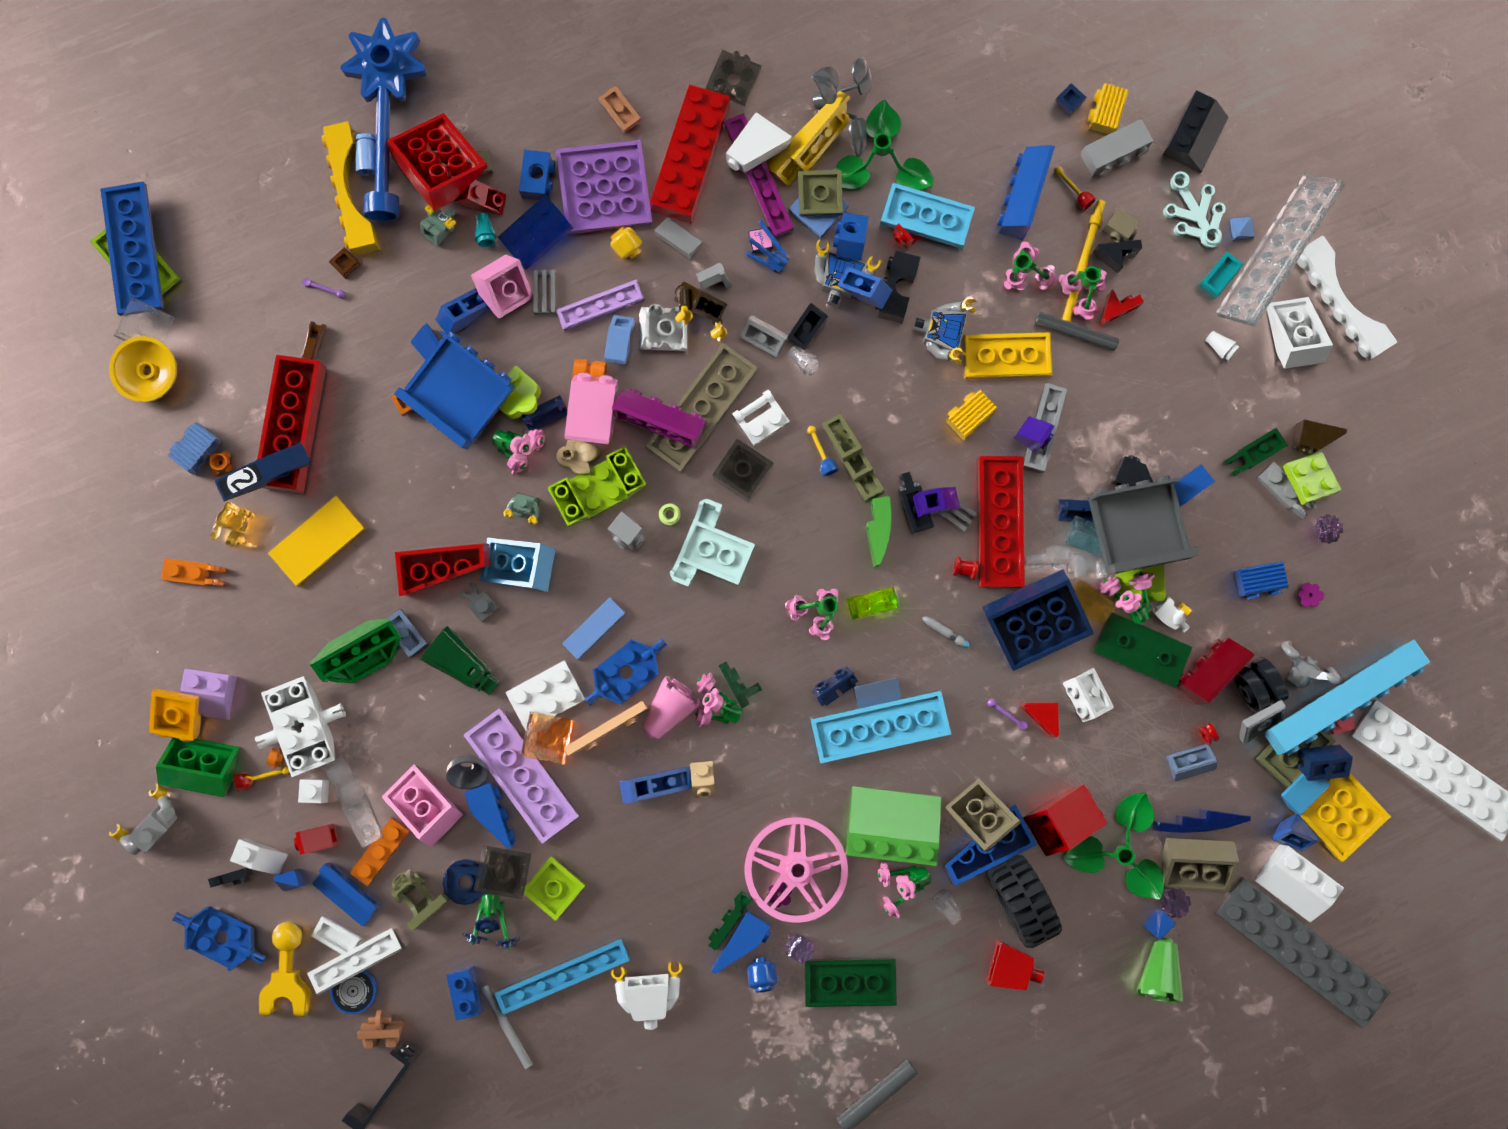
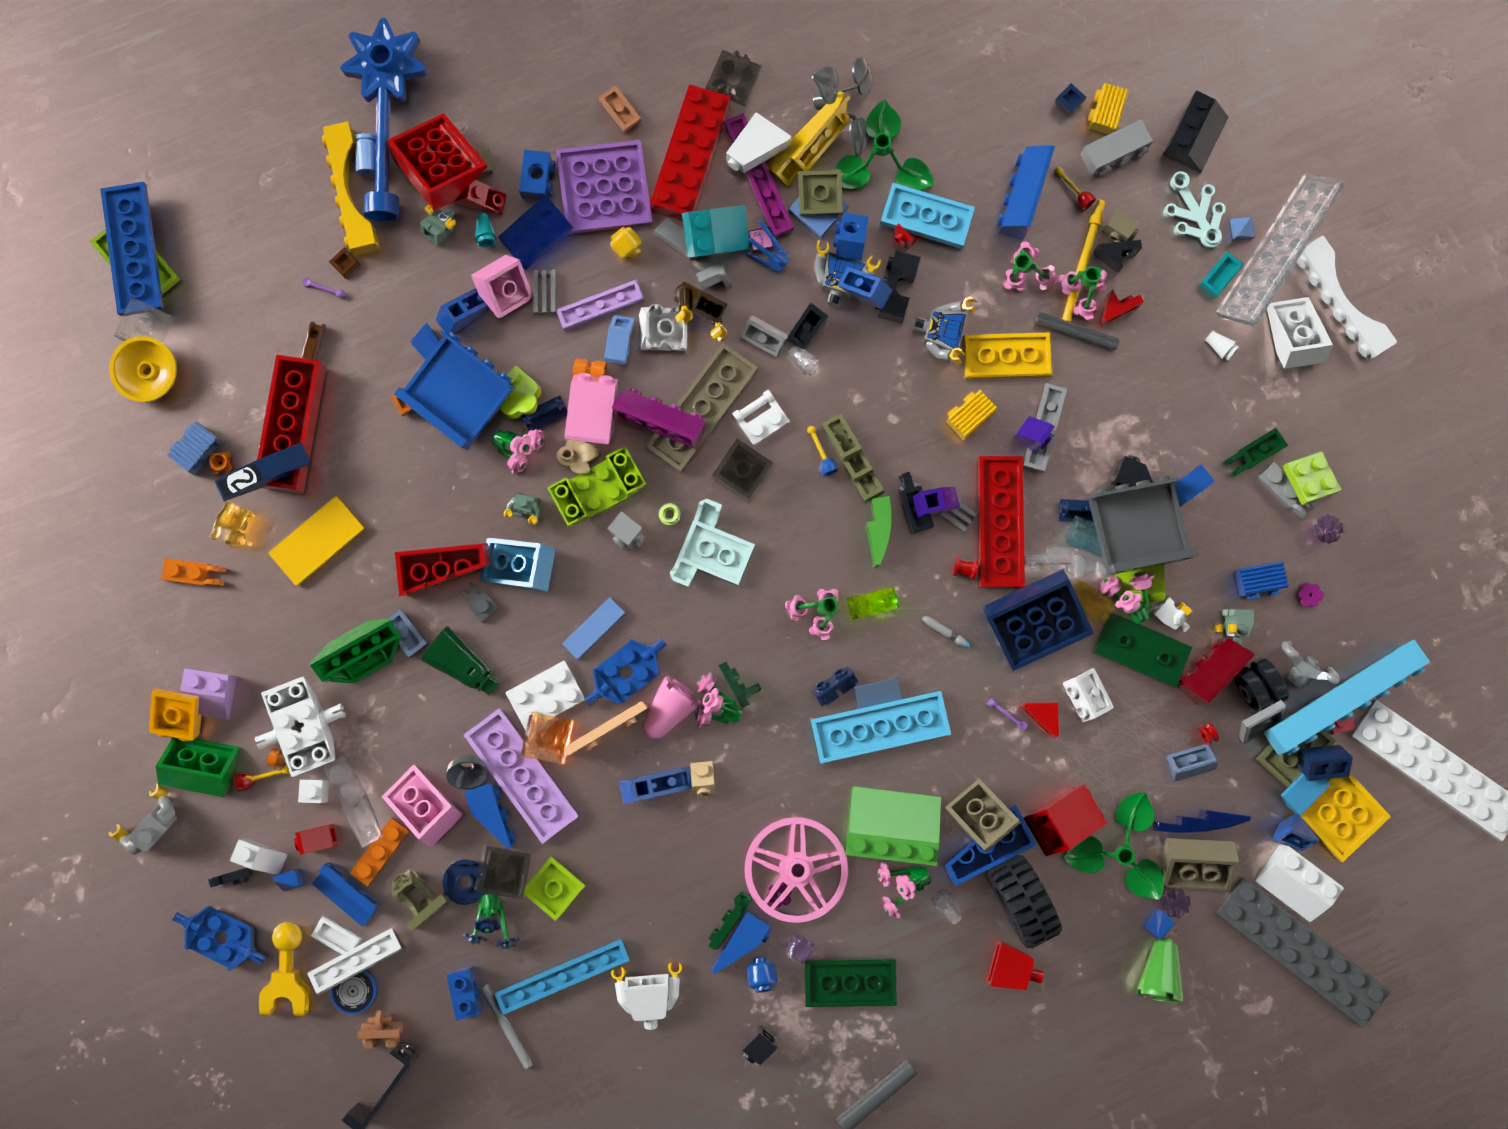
(716, 231): none -> teal slope
(759, 1046): none -> black slope
(1237, 623): none -> sand green piece
(1314, 436): dark brown slope -> none

